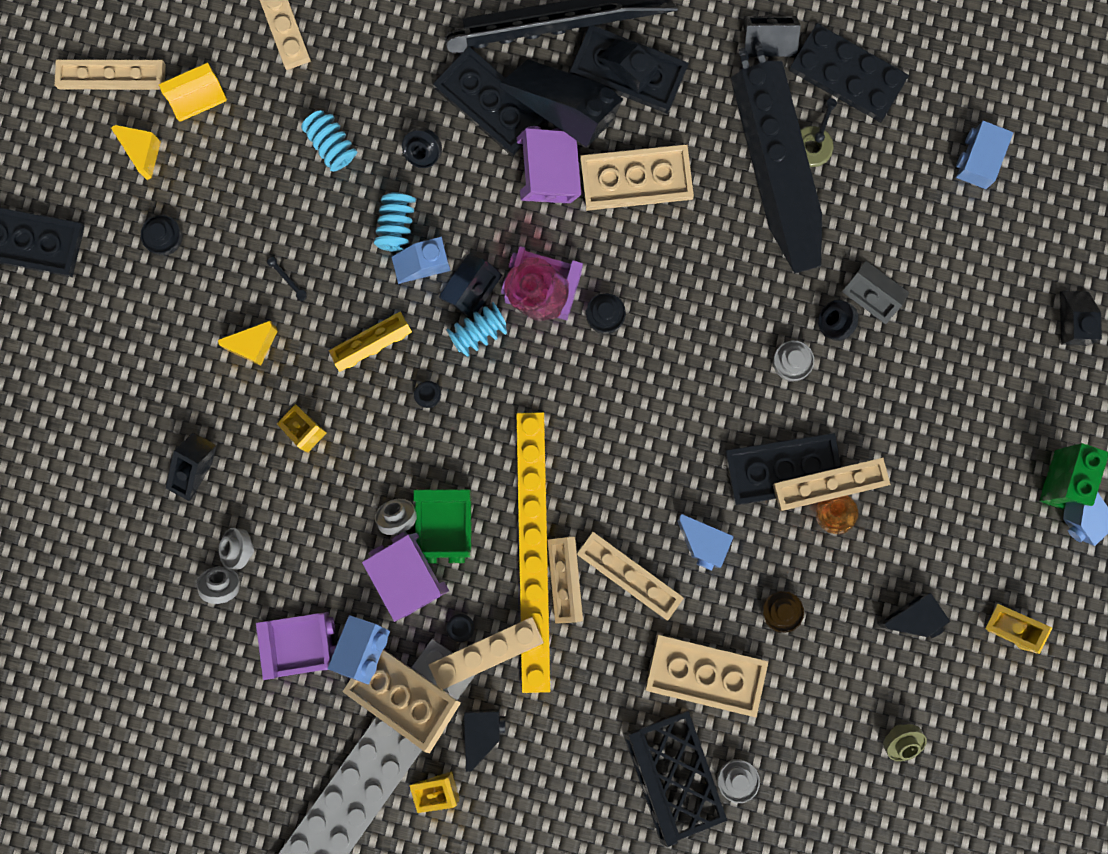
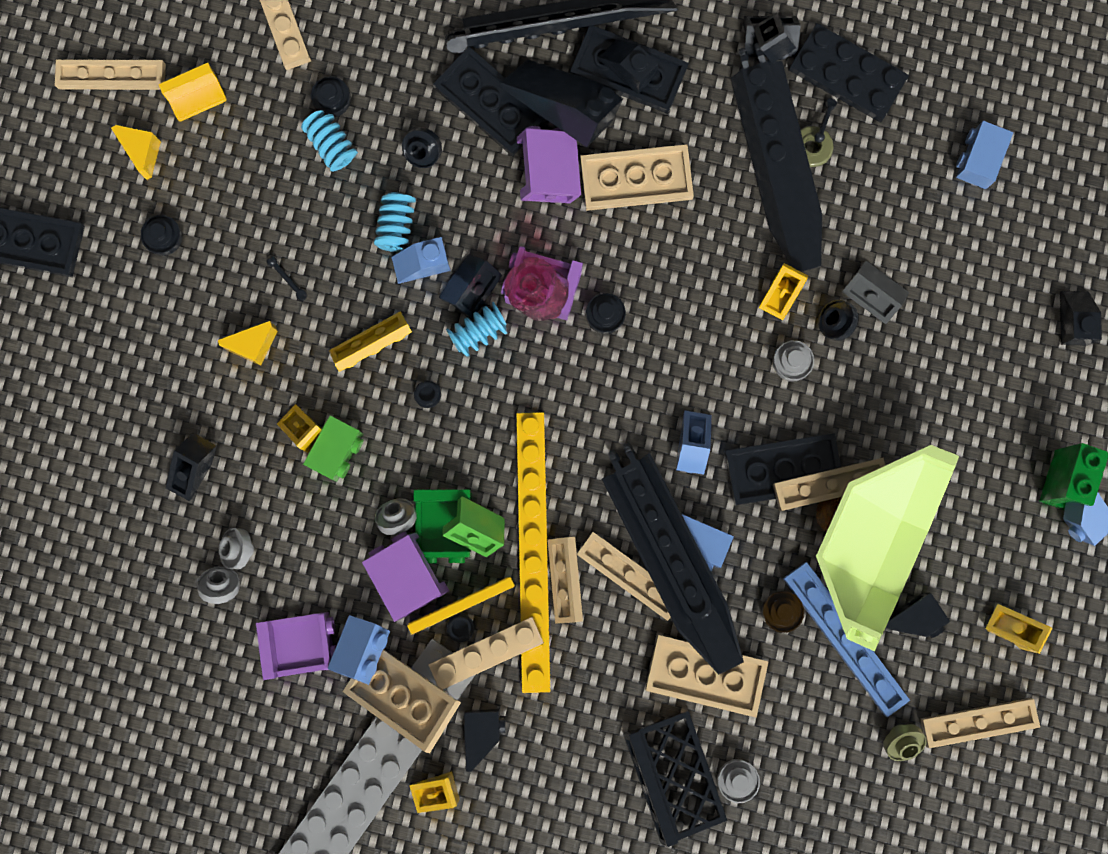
(331, 96): none -> black plate
(334, 449): none -> bright green brick
(461, 605): none -> yellow tile
(476, 528): none -> bright green panel
(673, 559): none -> black hinge
(694, 442): none -> medium blue slope
(774, 38): none -> black slope
(783, 291): none -> yellow slope
(859, 659): none -> medium blue plate
(879, 539): none -> yellowish green panel
(980, 722): none -> tan plate

